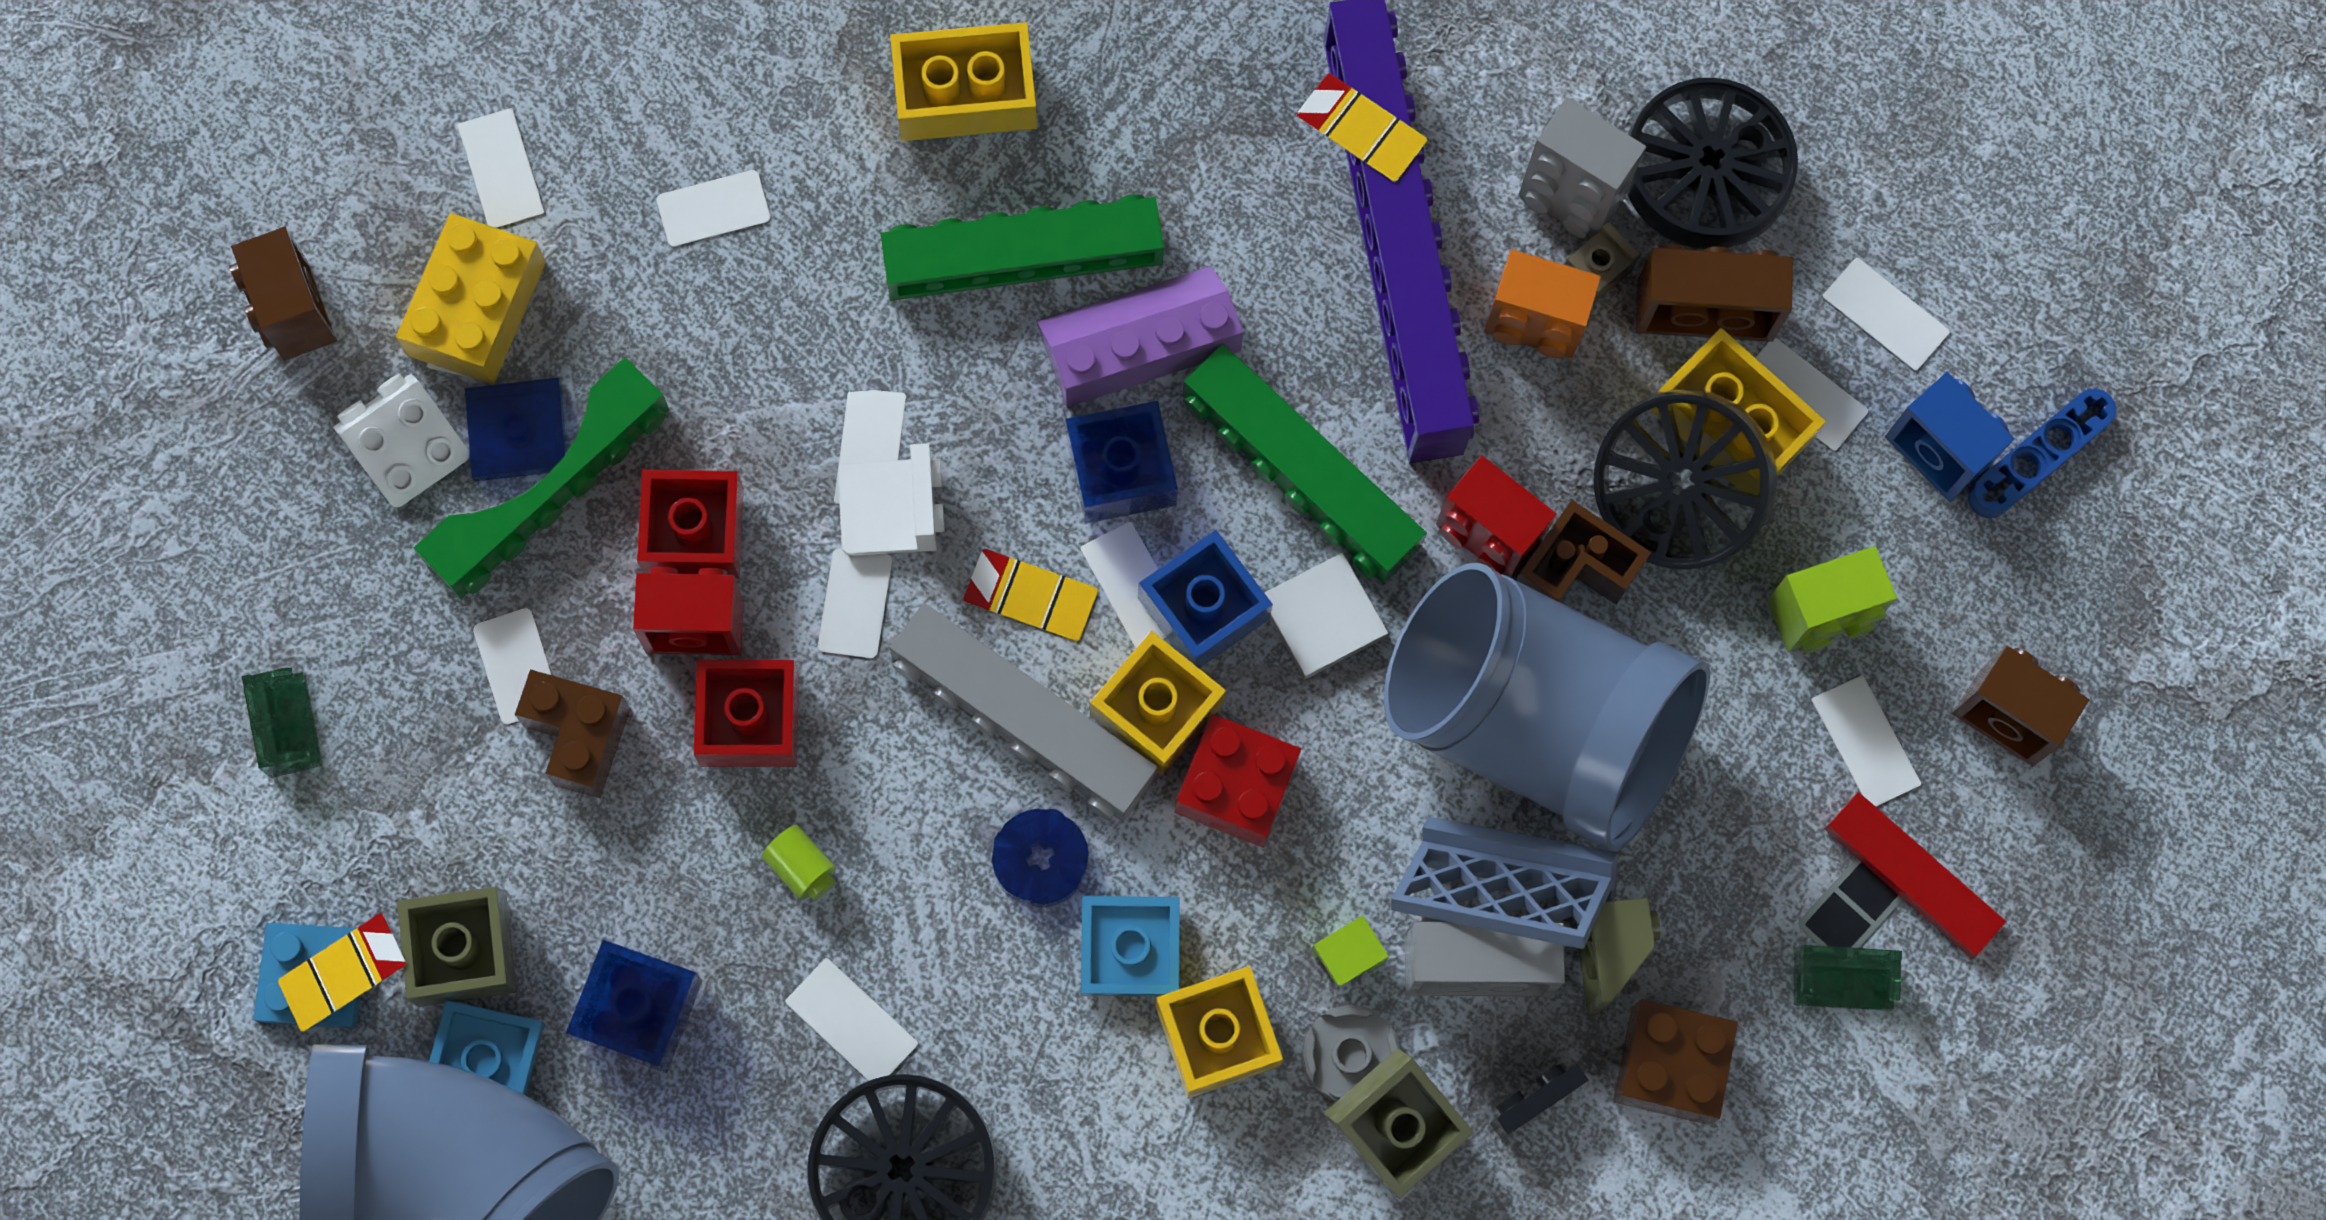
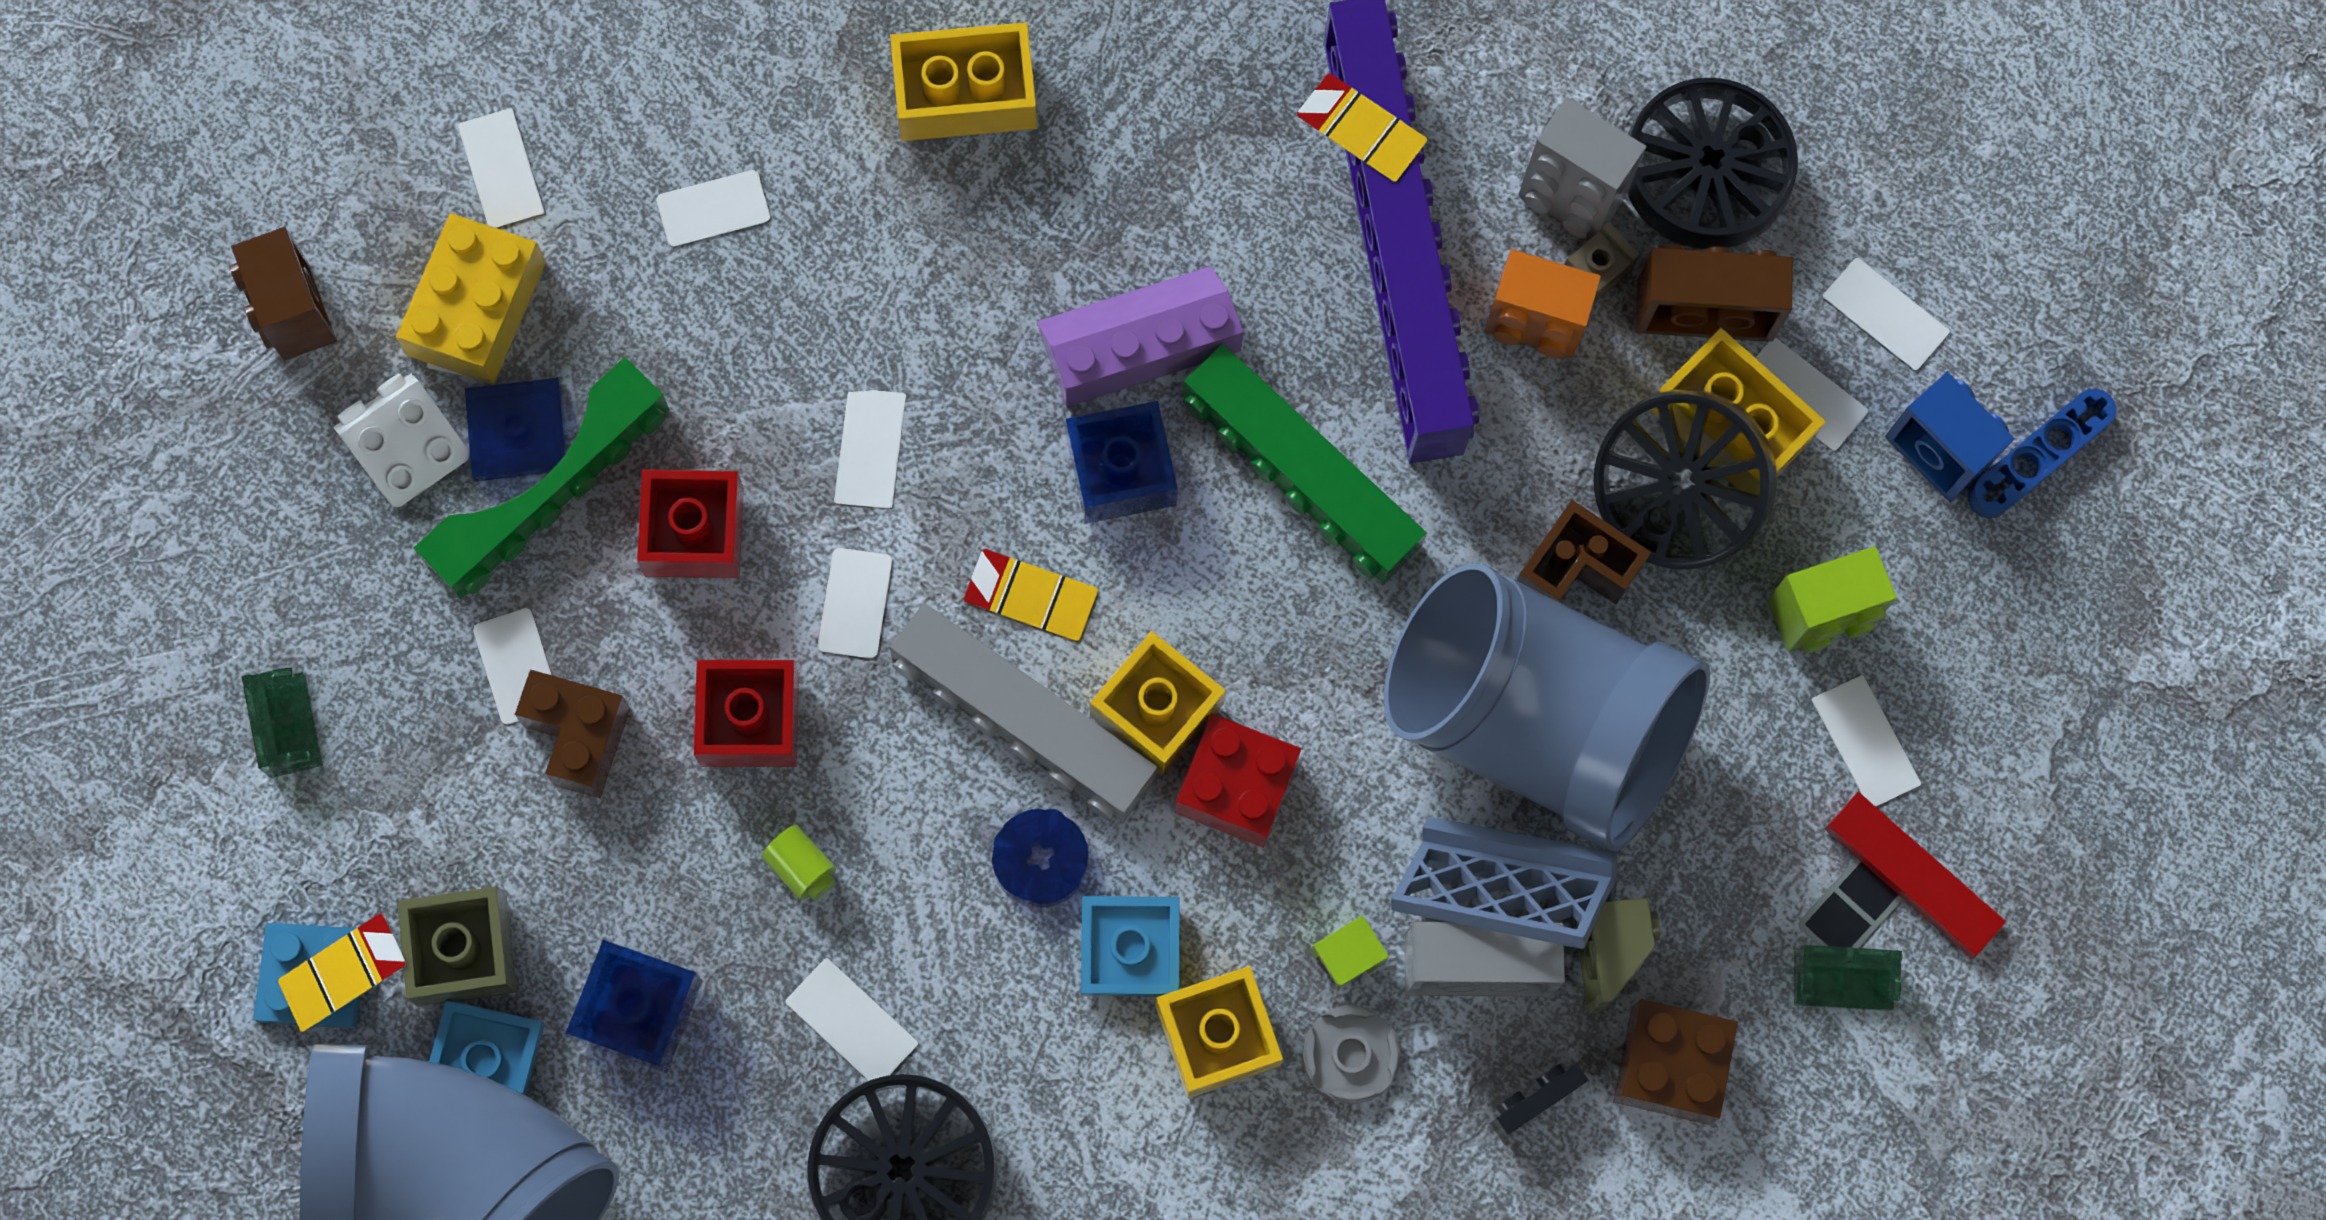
(688, 612): red brick -> none
(890, 504): white bracket -> none
(1022, 247): green brick -> none
(1119, 565): white sticker -> none
(1204, 600): blue brick -> none
(1324, 616): white tile -> none
(1398, 1123): olive brick -> none
(1494, 518): red brick -> none
(2021, 705): reddish brown brick -> none

